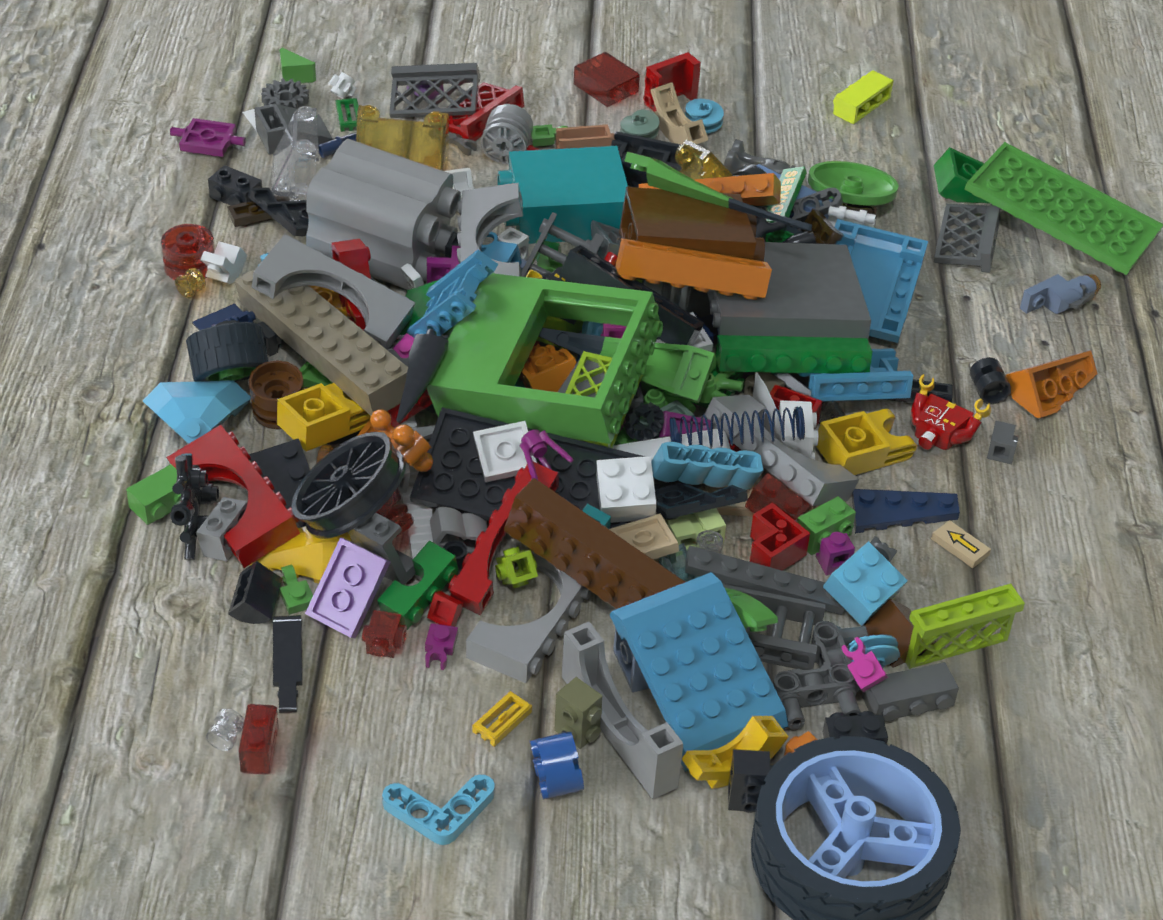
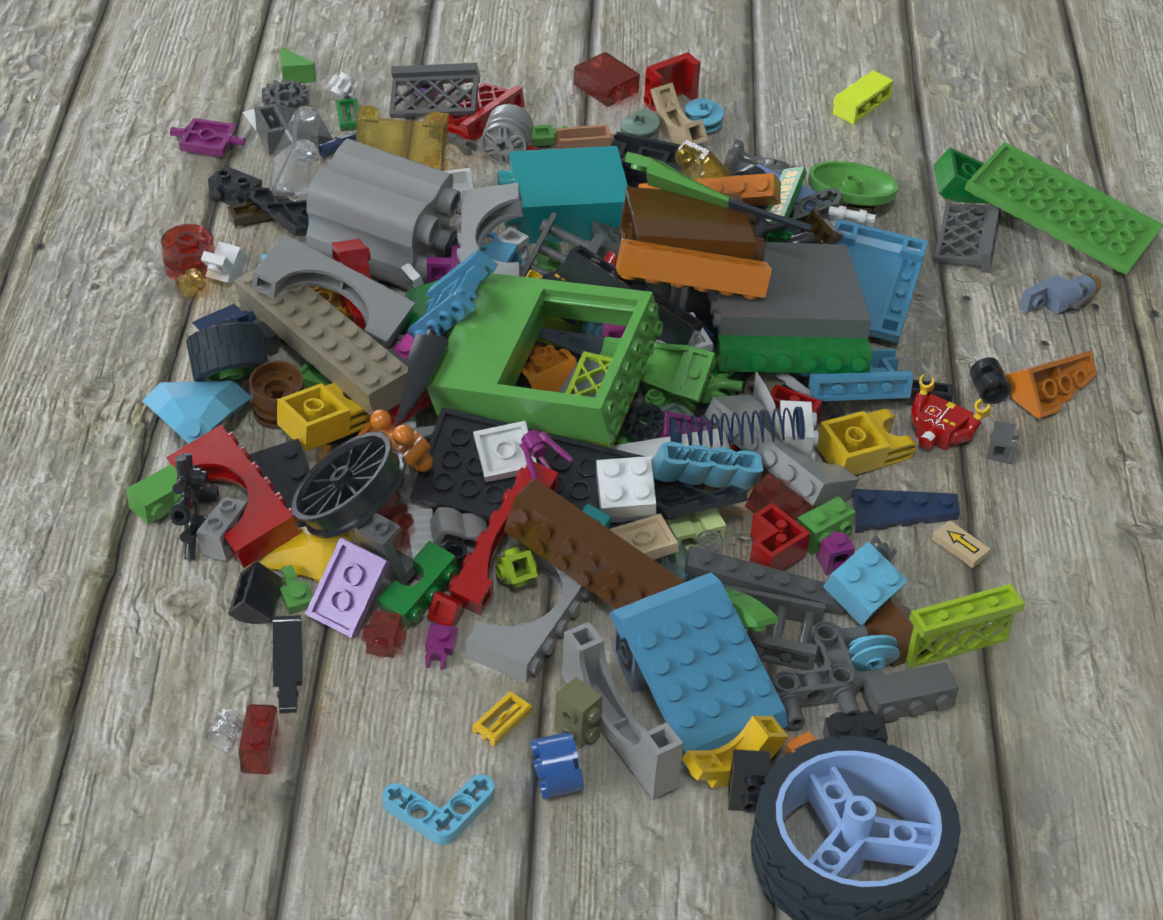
(865, 667): dark pink plate -> none

